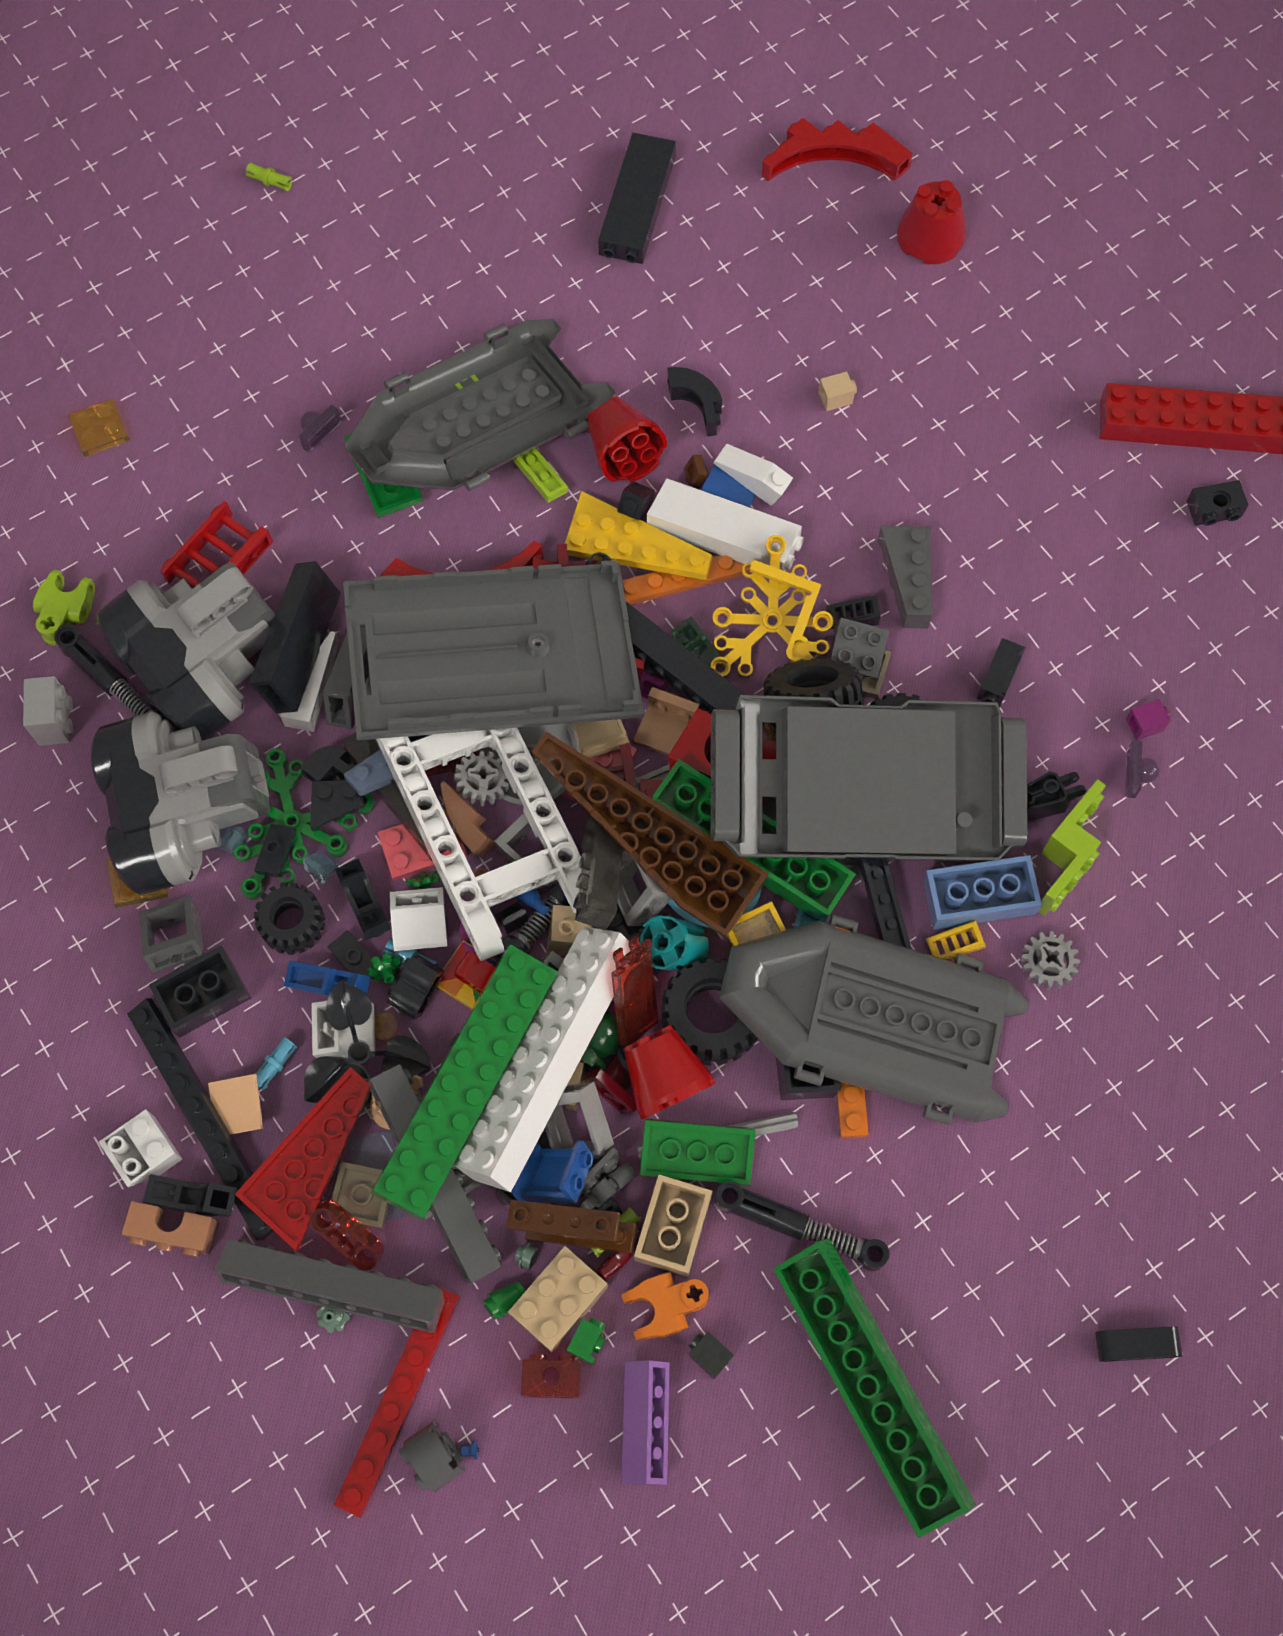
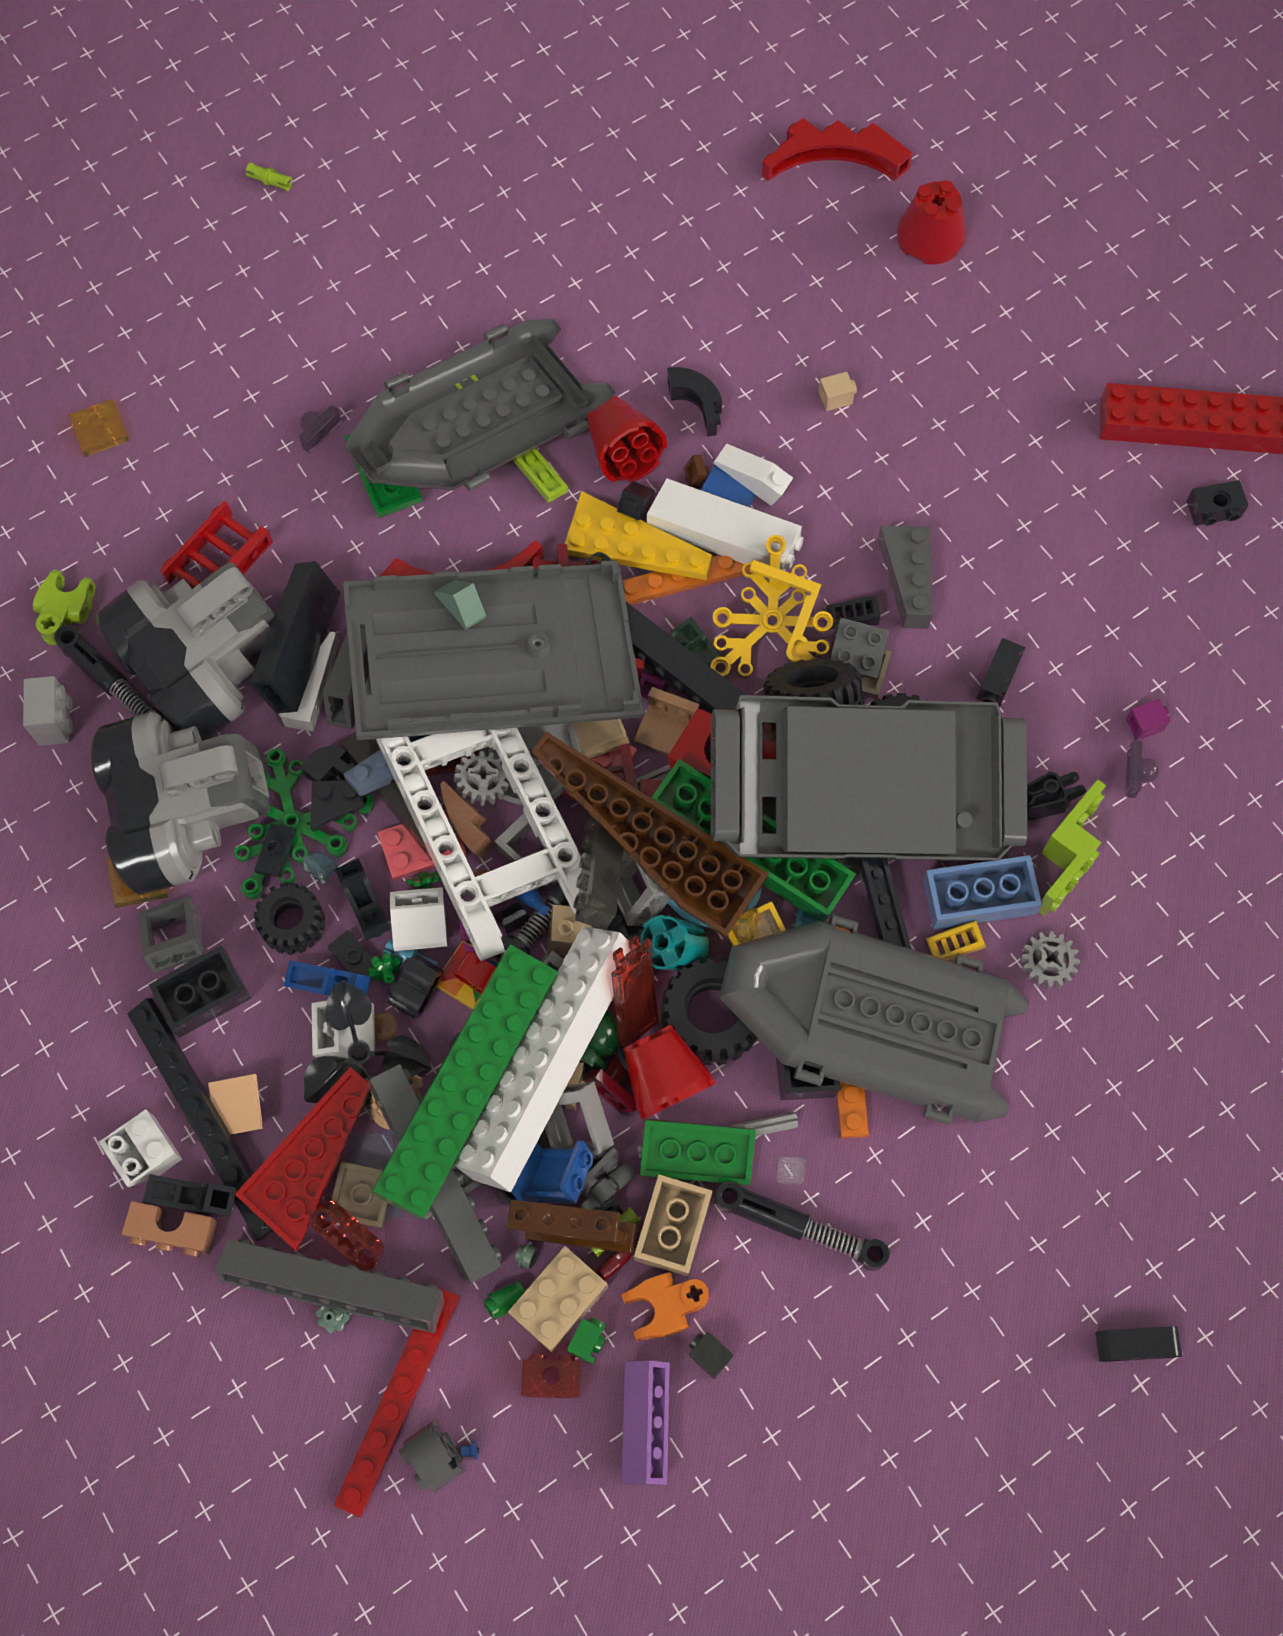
(232, 838): clear light blue slope -> none
(275, 1062): medium azure pin -> none
(462, 602): none -> sand green slope
(637, 198): black brick -> none
(748, 925): none -> clear yellow tile
(790, 1170): none -> clear slope
(874, 1388): green brick -> none

